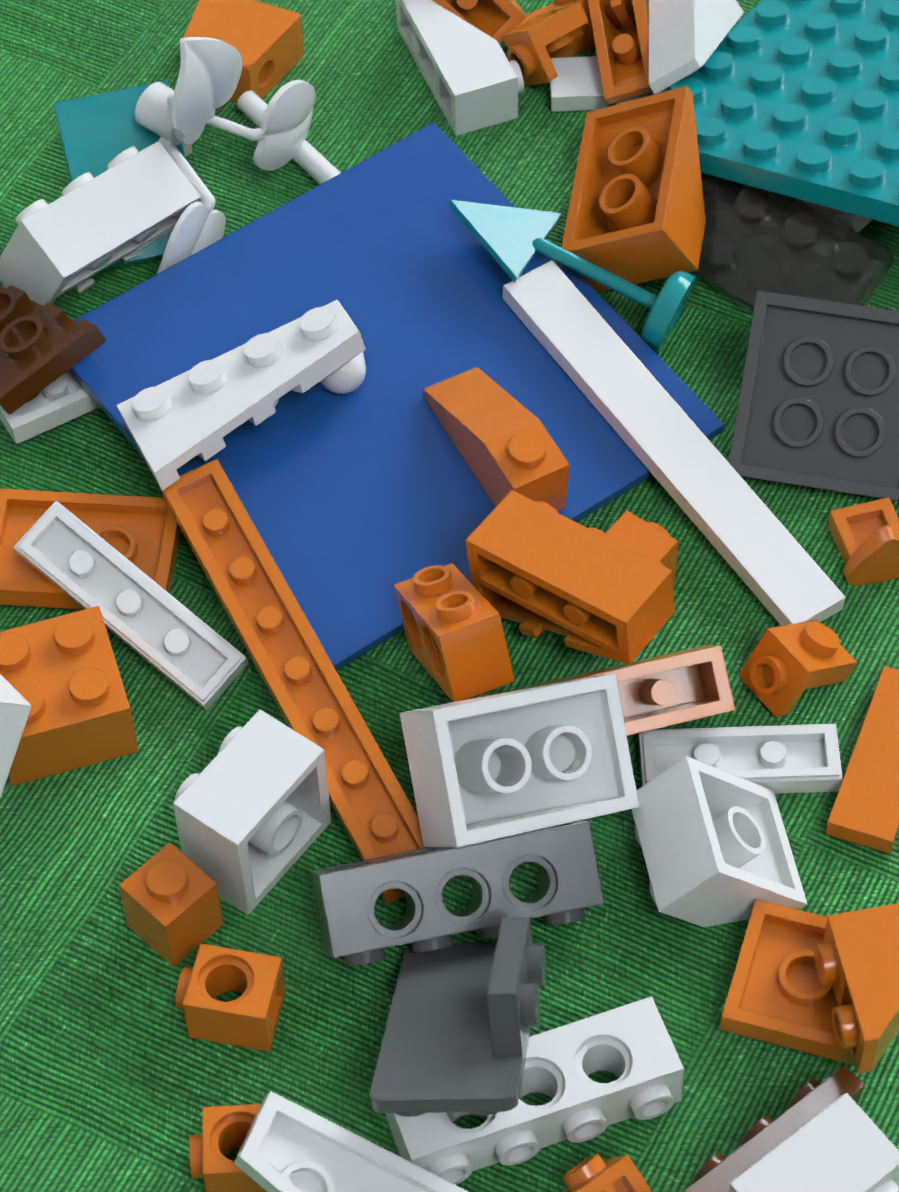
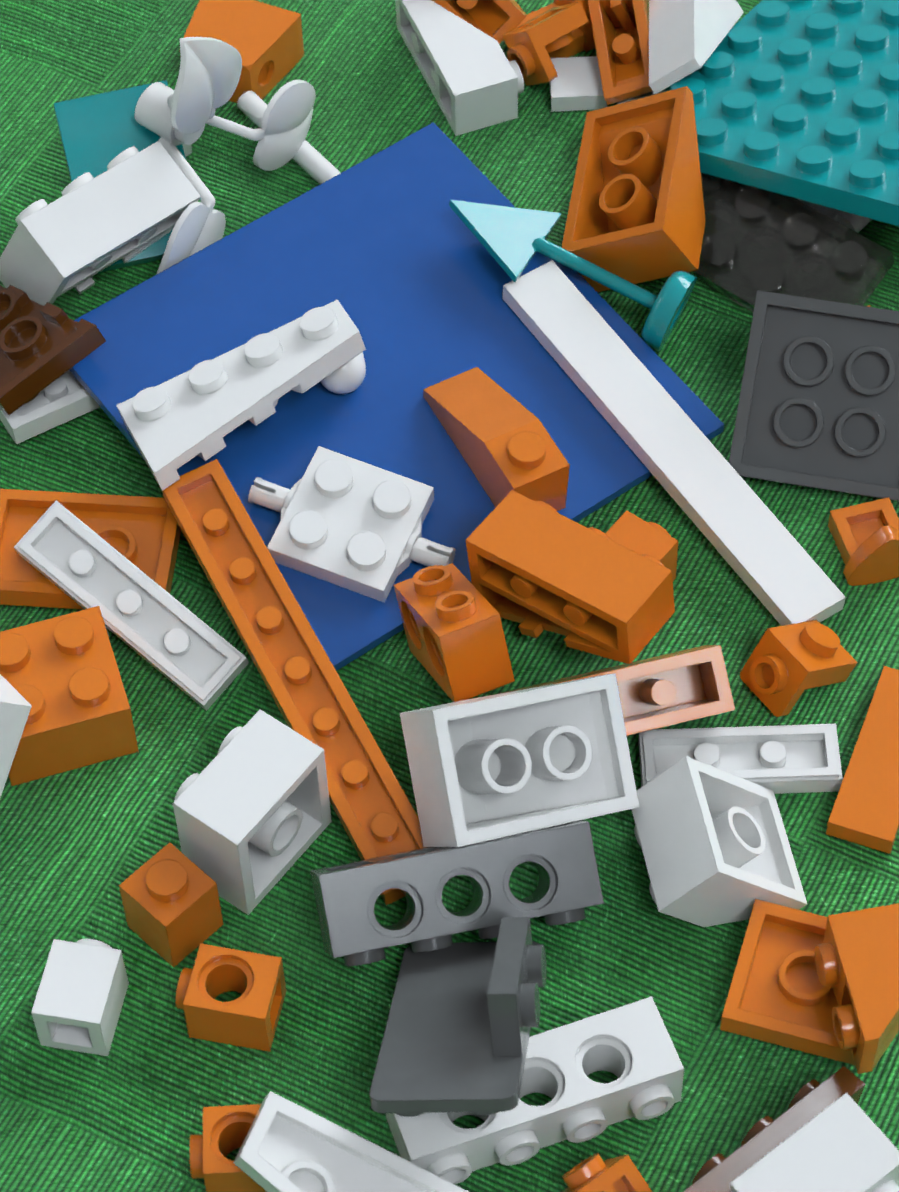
(80, 996): none -> white brick
(351, 524): none -> white plate

